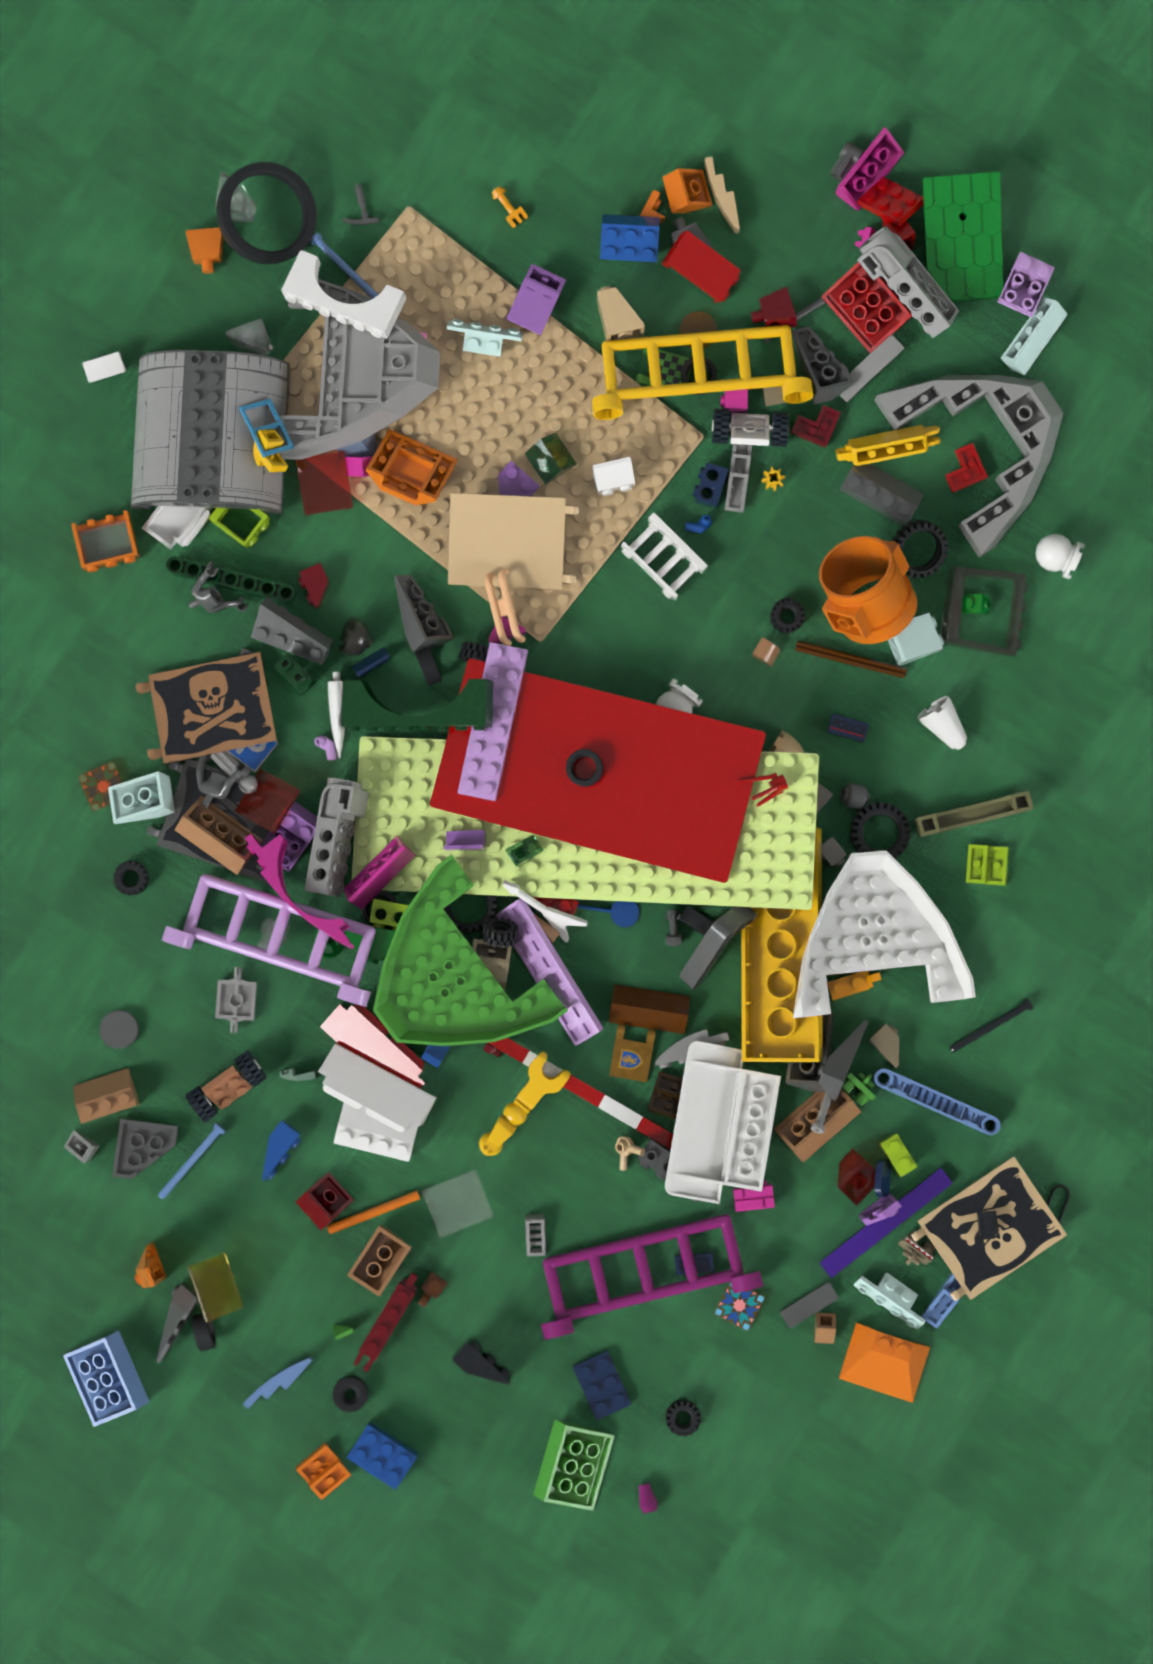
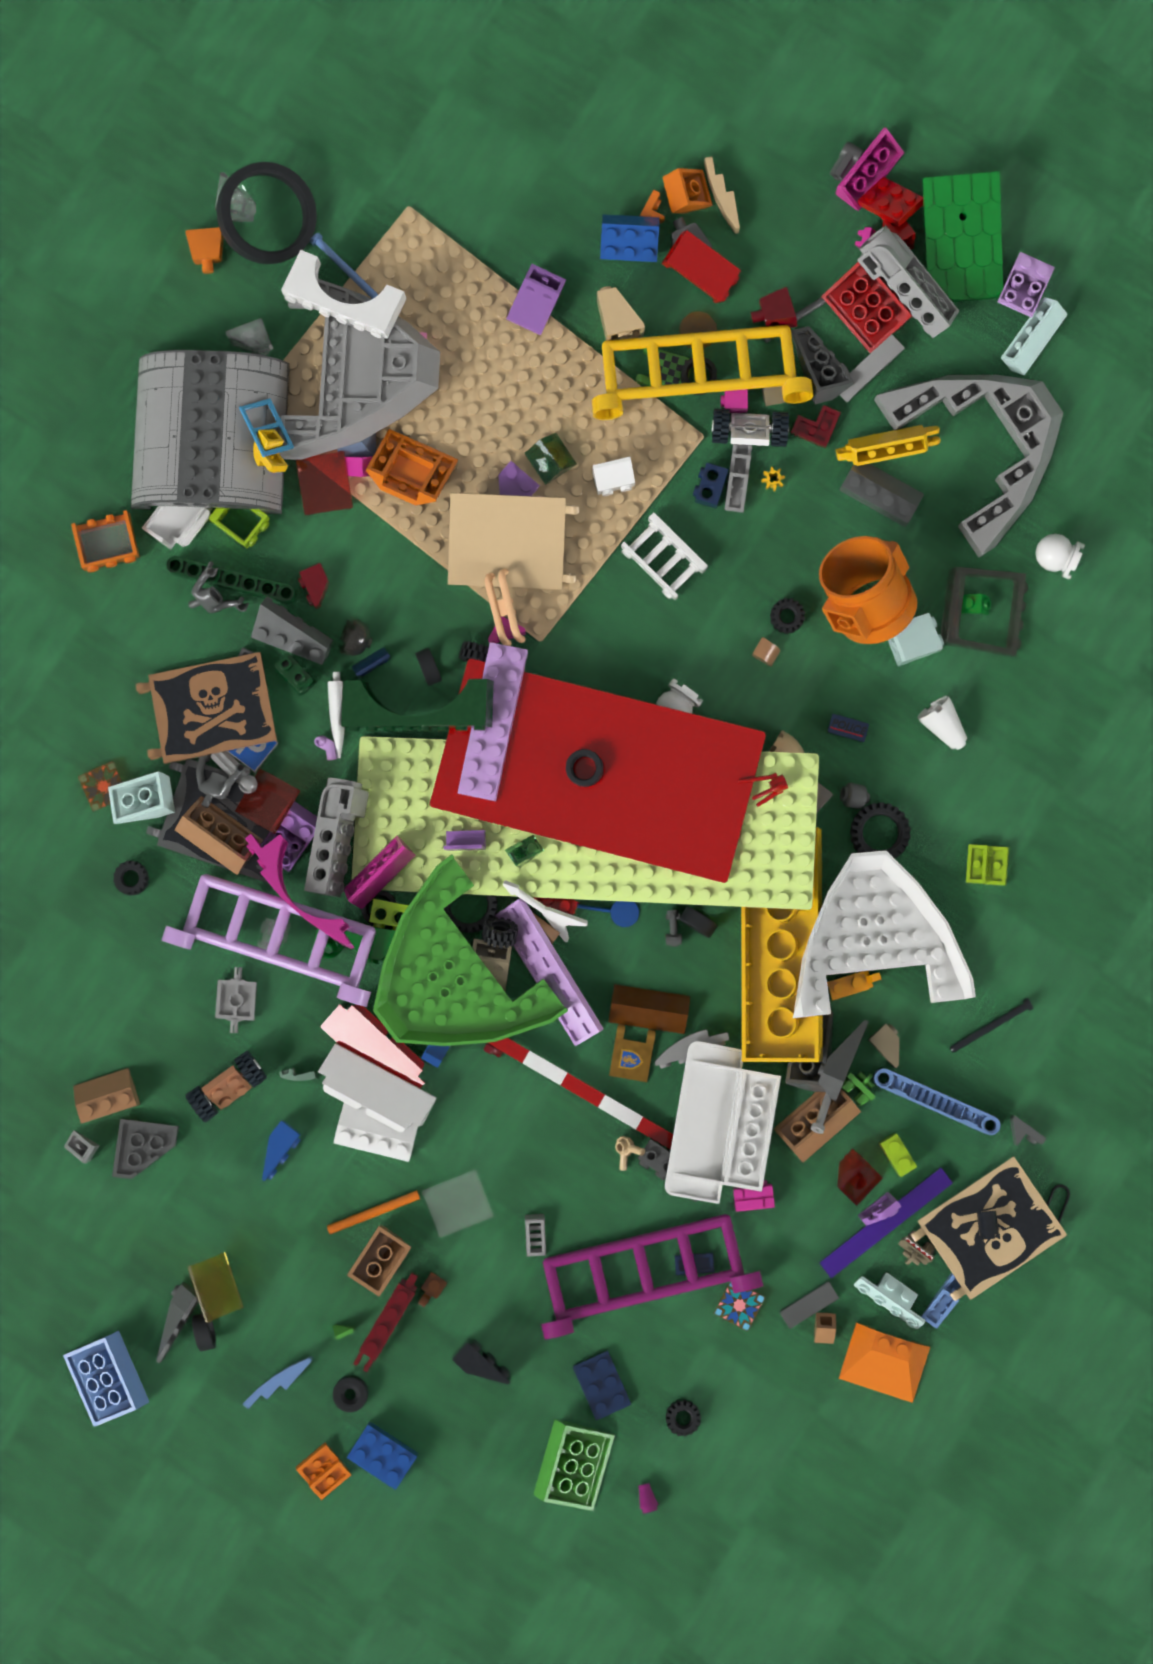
(104, 367): white hinge -> none
(119, 1029): dark grey tile -> none
(149, 1269): orange wedge -> none
(218, 1129): medium blue bar -> none
(324, 1201): dark red slope -> none
(362, 204): dark grey piece -> none
(420, 621): dark grey wedge -> none
(483, 338): light aqua bracket -> none
(498, 193): light orange hinge -> none
(516, 1111): yellow piece -> none
(665, 1095): dark brown slope -> none
(699, 527): blue arm -> none
(714, 942): dark grey beam -> none
(833, 853): light grey brick -> none
(851, 659): reddish brown axle -> none
(883, 1177): dark blue tile -> none
(940, 552): black tyre -> none
(970, 471): red plate -> none
(973, 814): olive arch -> none
(1020, 1129): none -> dark grey slope

